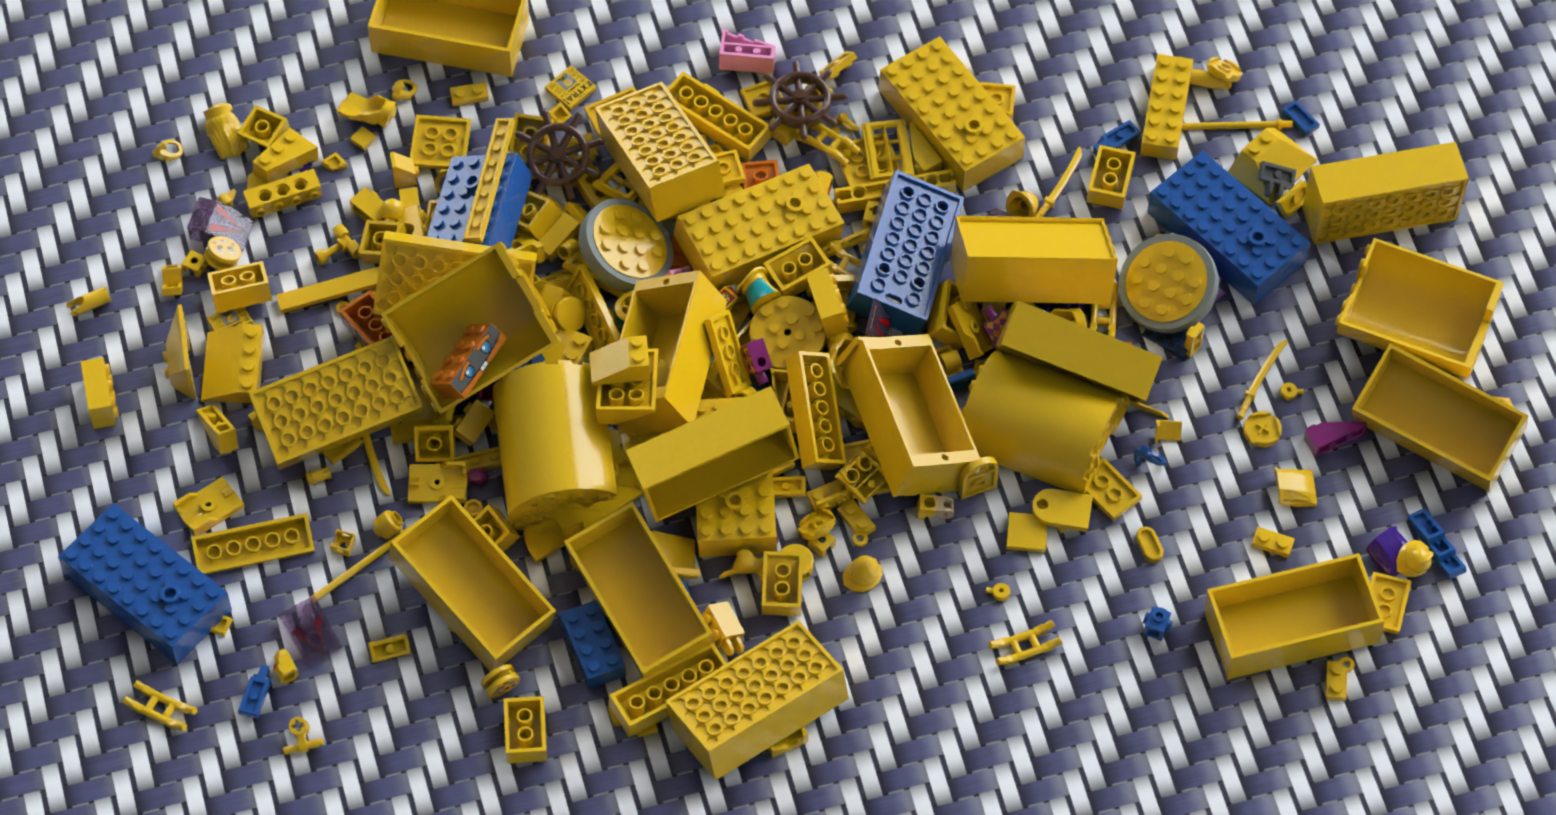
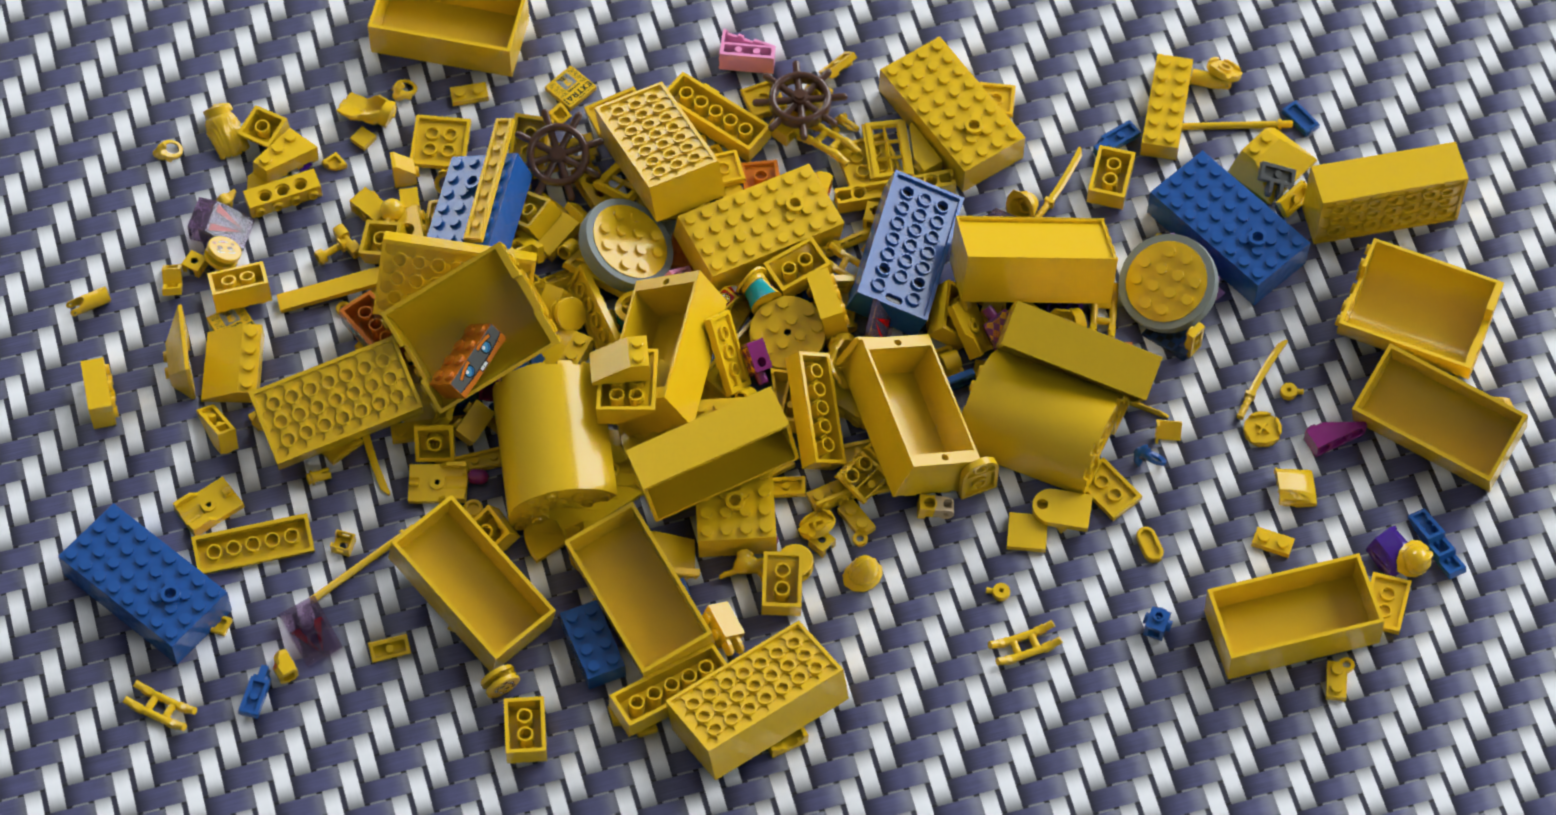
(303, 745): yellow piece -> none
(388, 524): yellow head -> none

